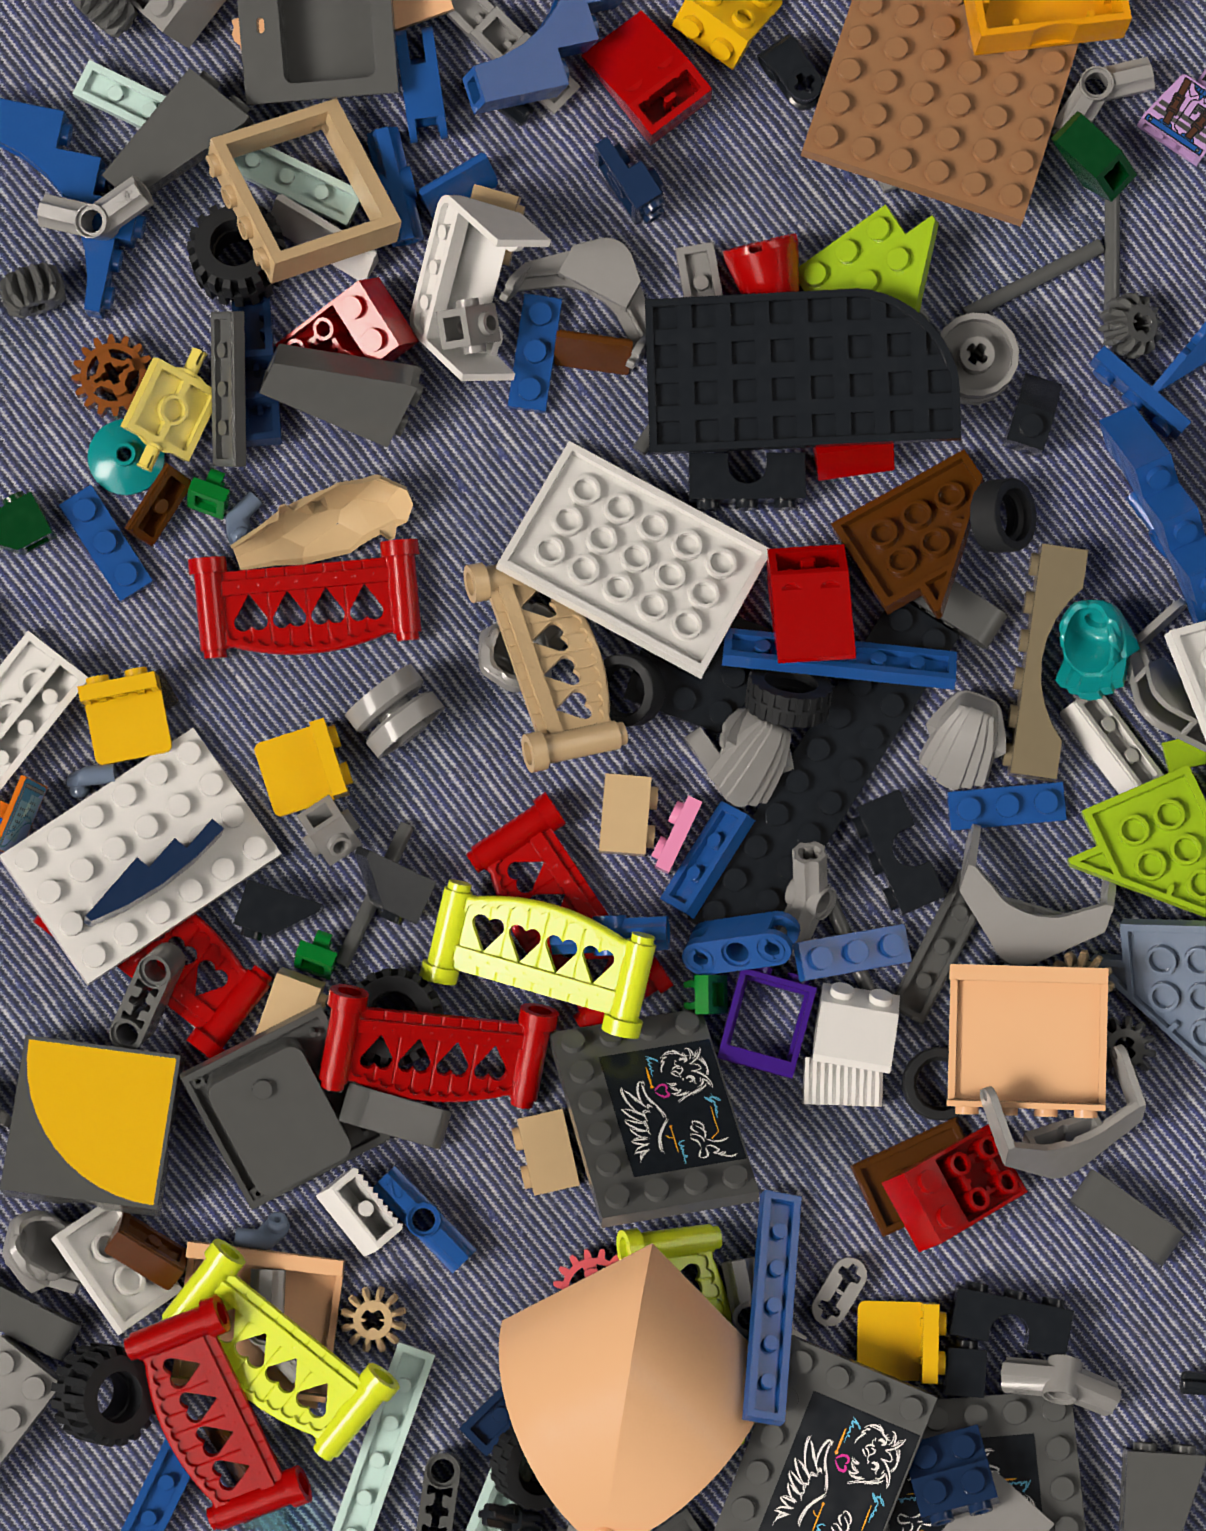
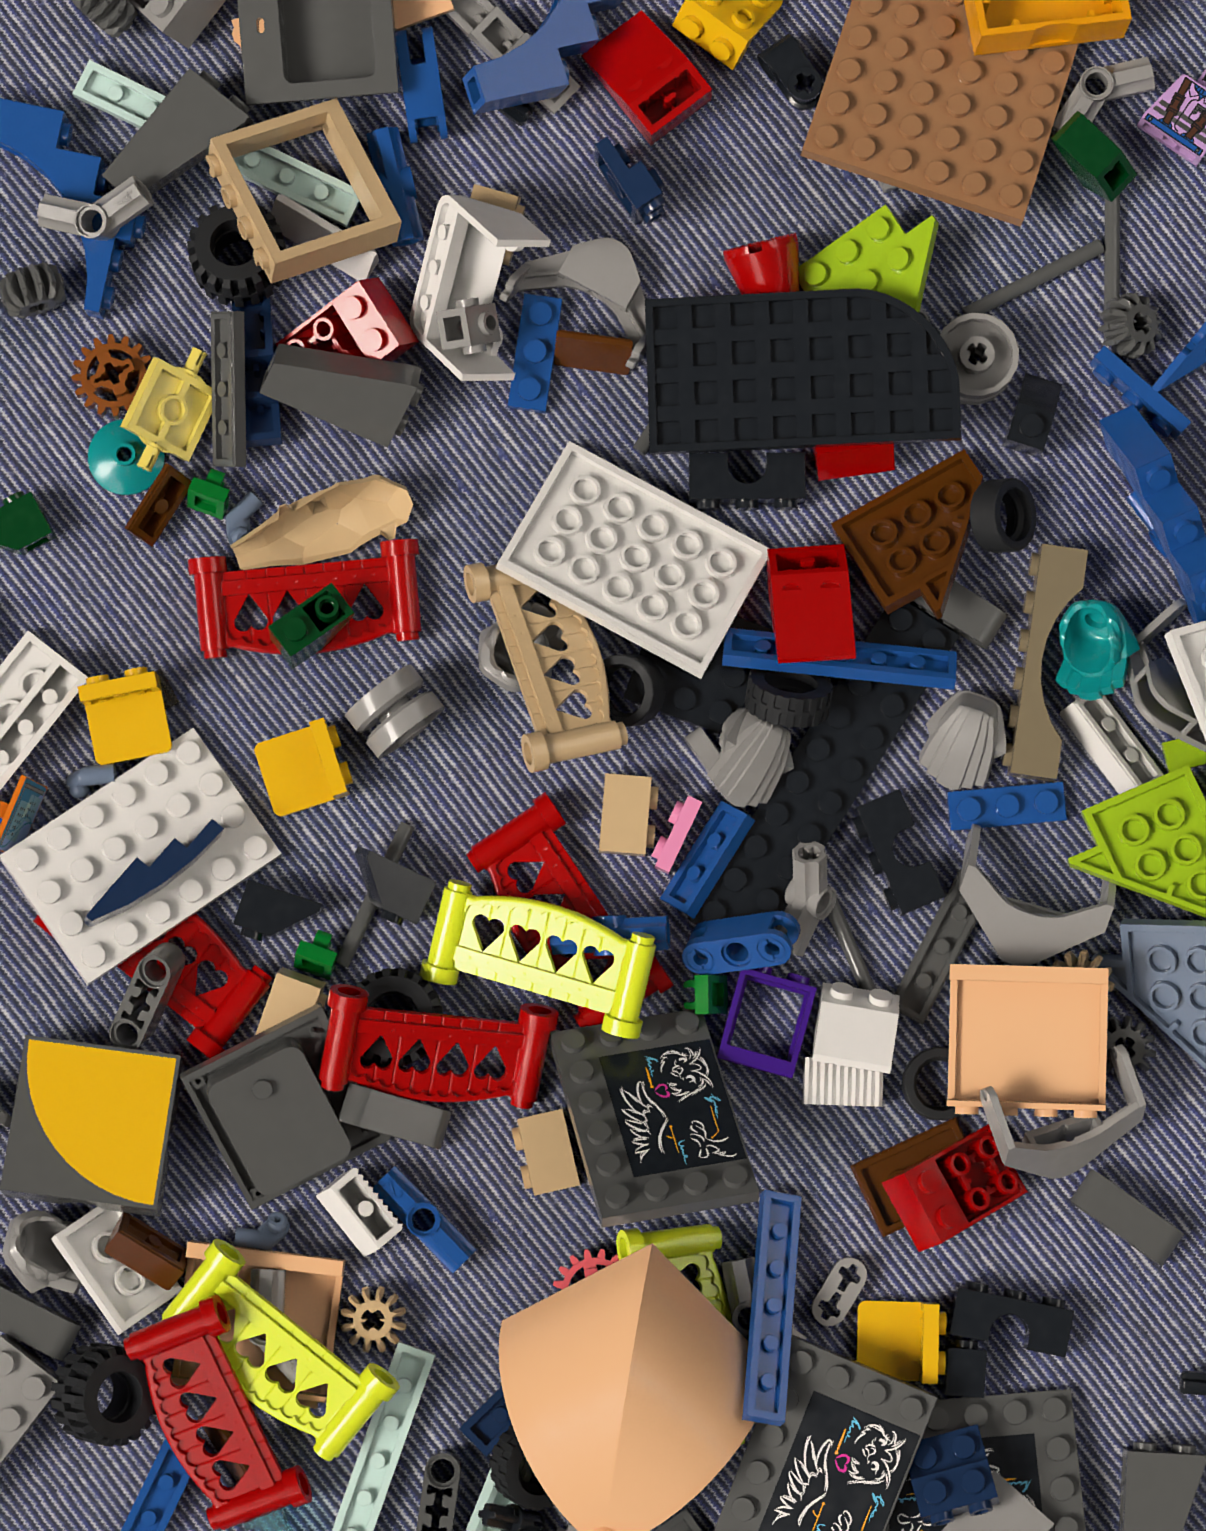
(106, 543): blue plate -> none
(310, 625): none -> dark green slope
(329, 830): light grey brick -> none
(459, 182): blue slope -> none
(698, 270): light grey plate -> none
(852, 952): blue plate -> none
(1060, 1382): light grey piece -> none

